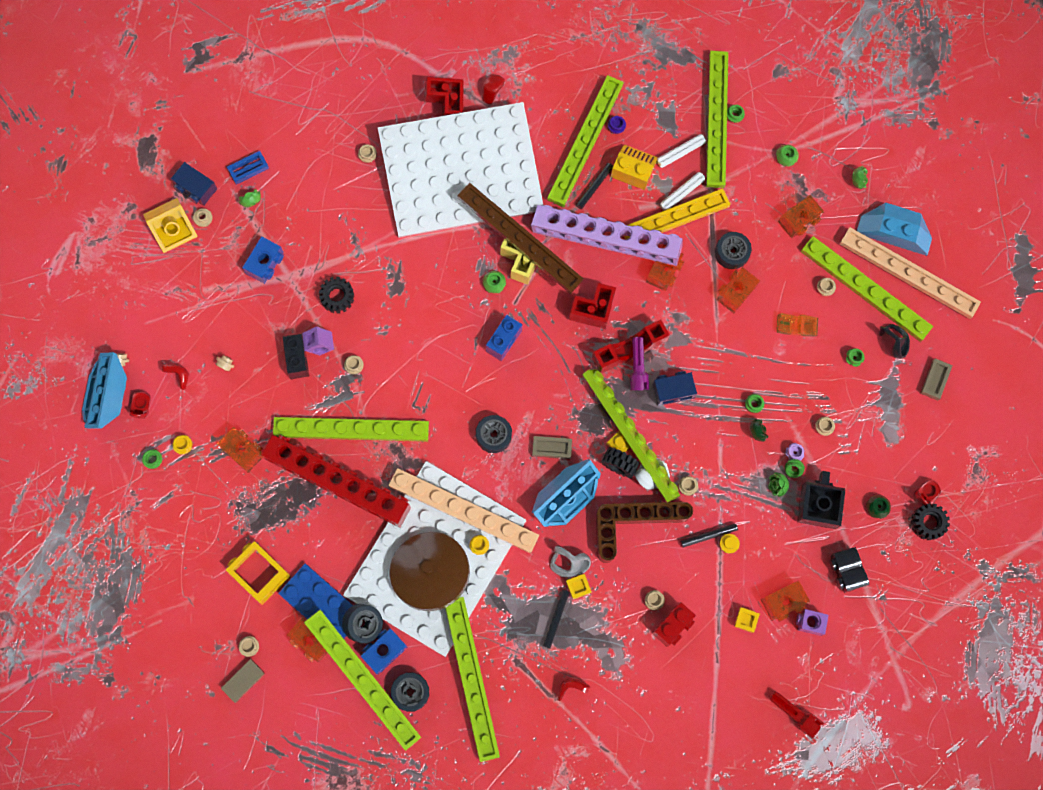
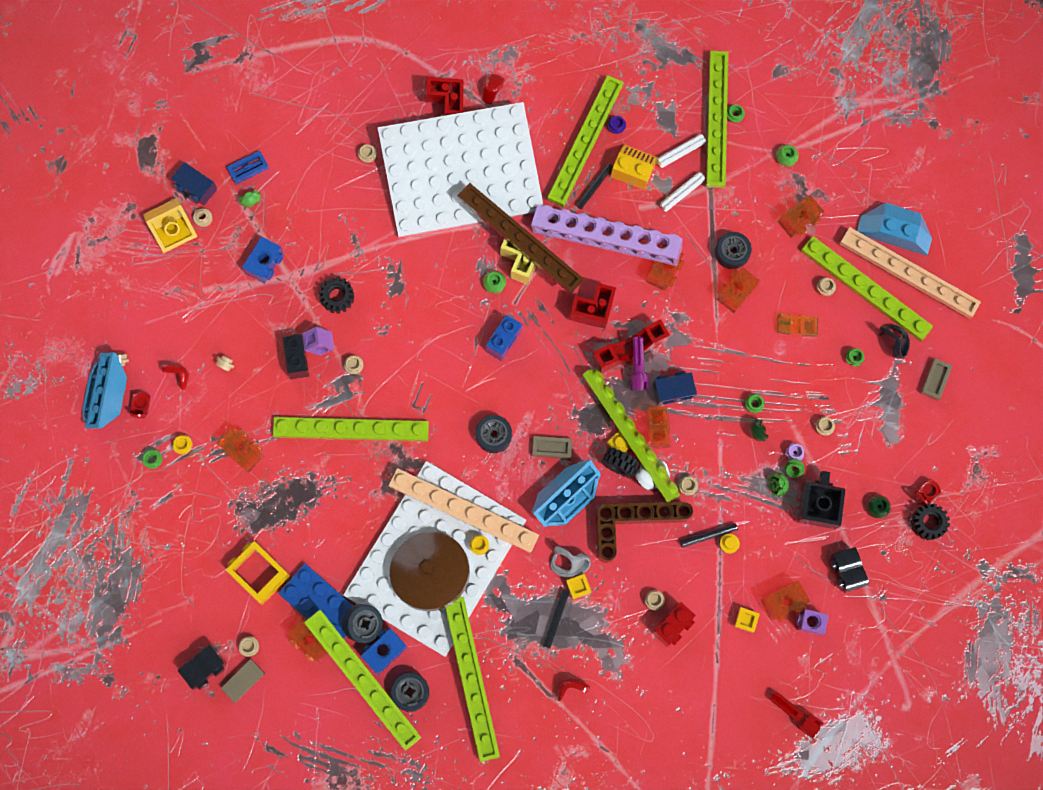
(202, 667): none -> black brick
(273, 454): red brick -> none
(659, 427): none -> clear orange brick
(685, 212): yellow plate -> none
(859, 177): bright green plate -> none

